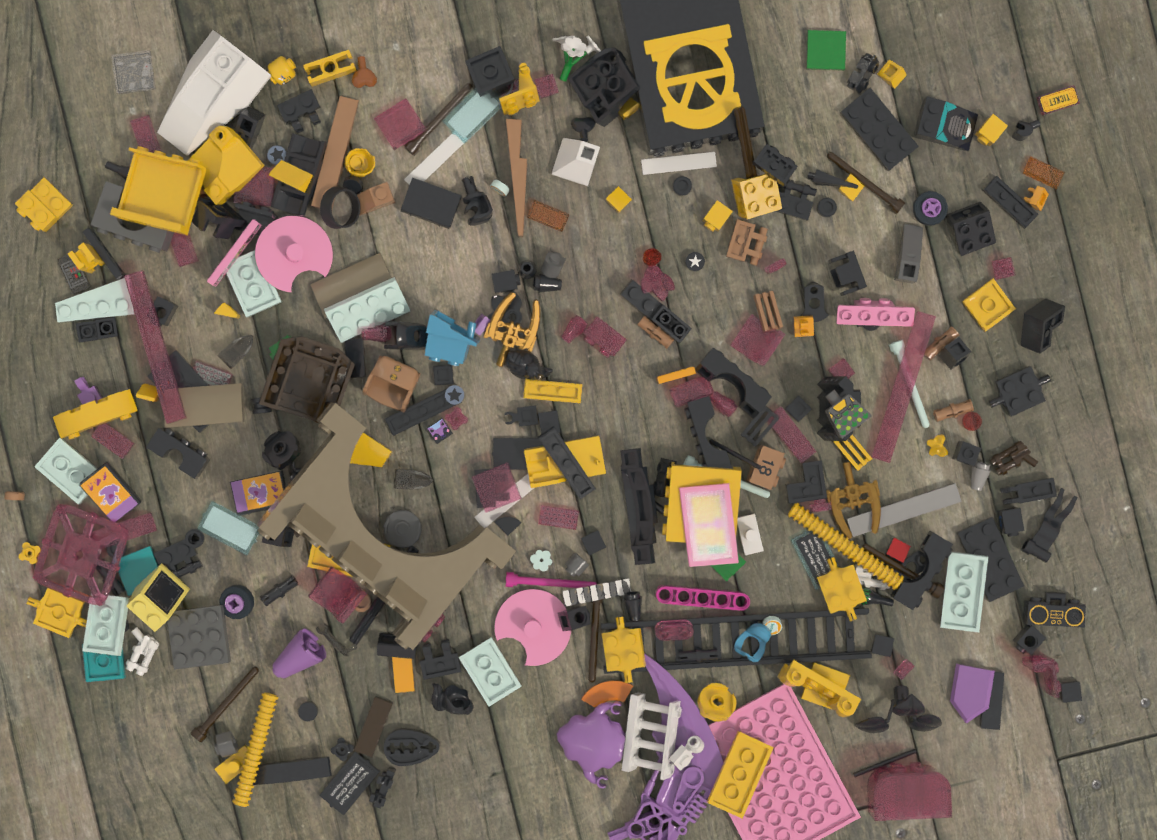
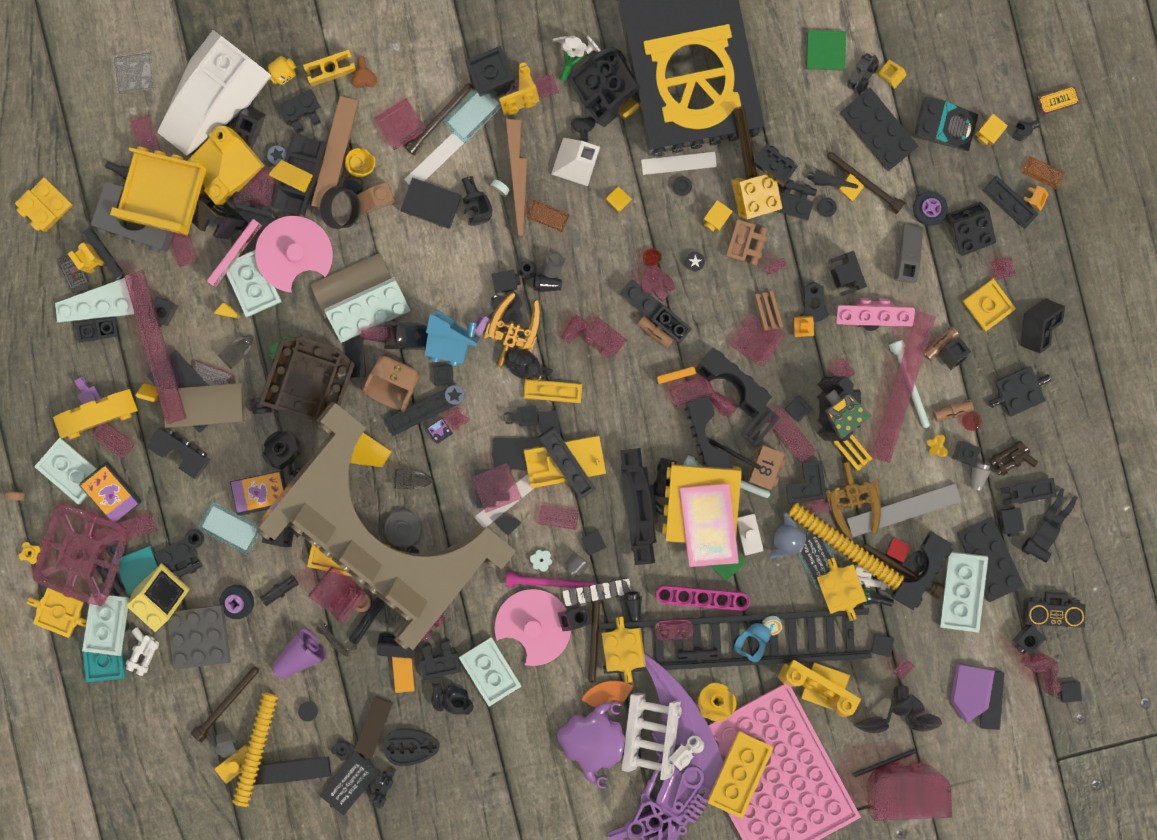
(788, 539): none -> sand blue piece

